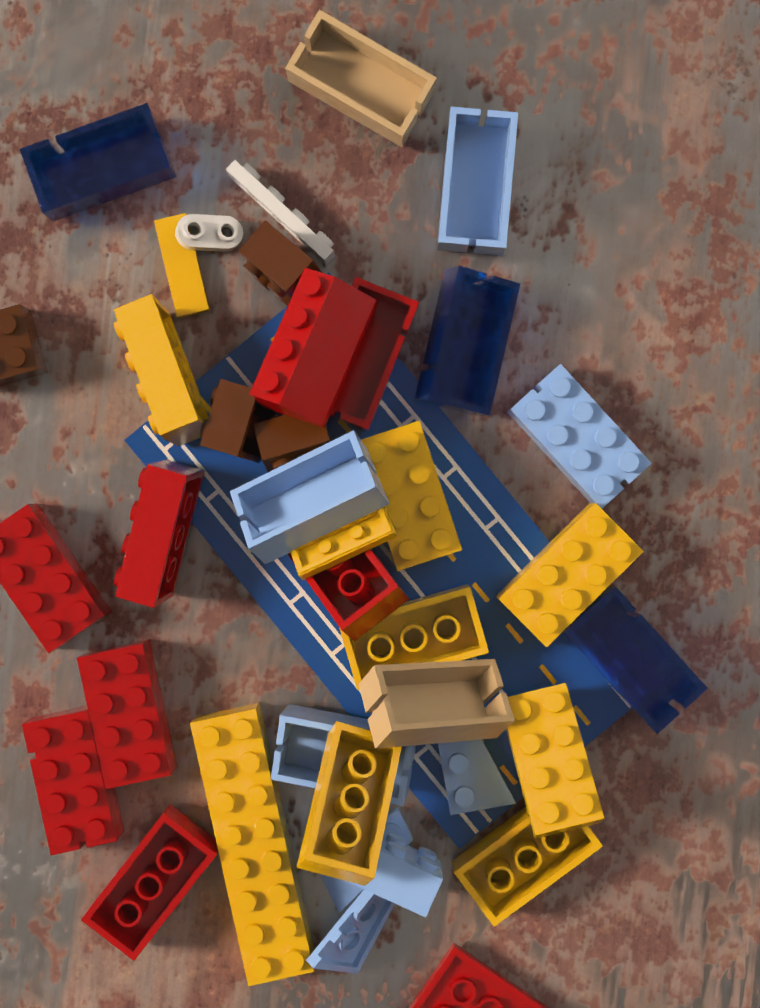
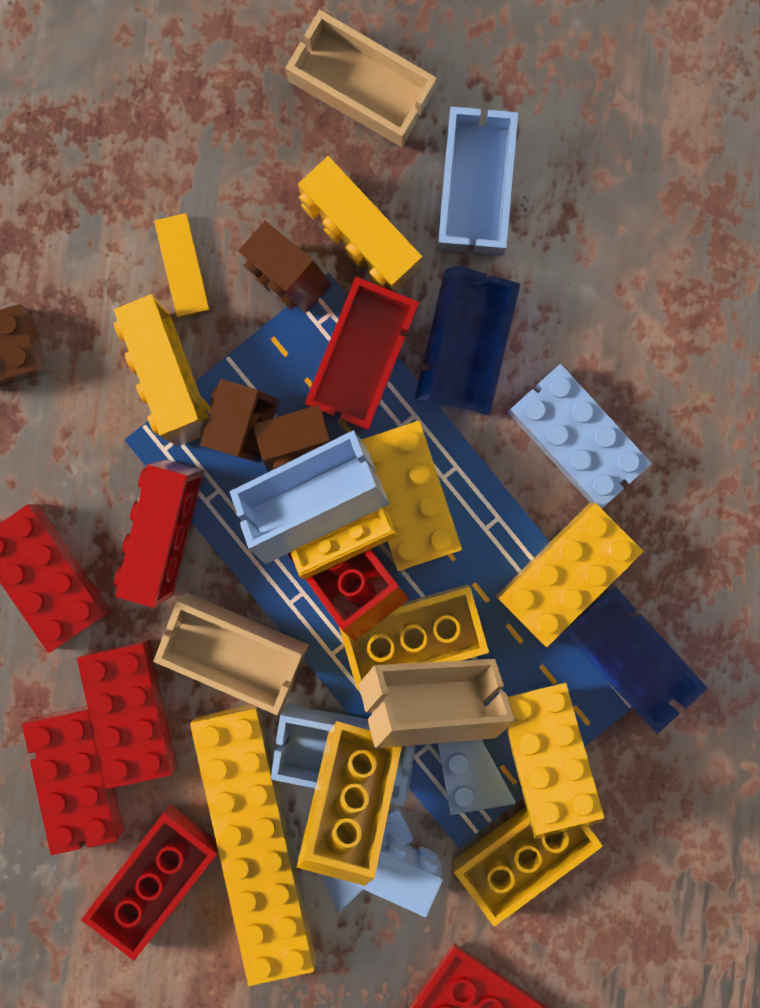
(98, 162): clear blue piece -> none
(210, 235): white plate -> none
(231, 653): none -> tan piece
(272, 202): white plate -> none
(313, 348): red slope -> none
(353, 935): light blue wing -> none
(359, 226): none -> yellow brick

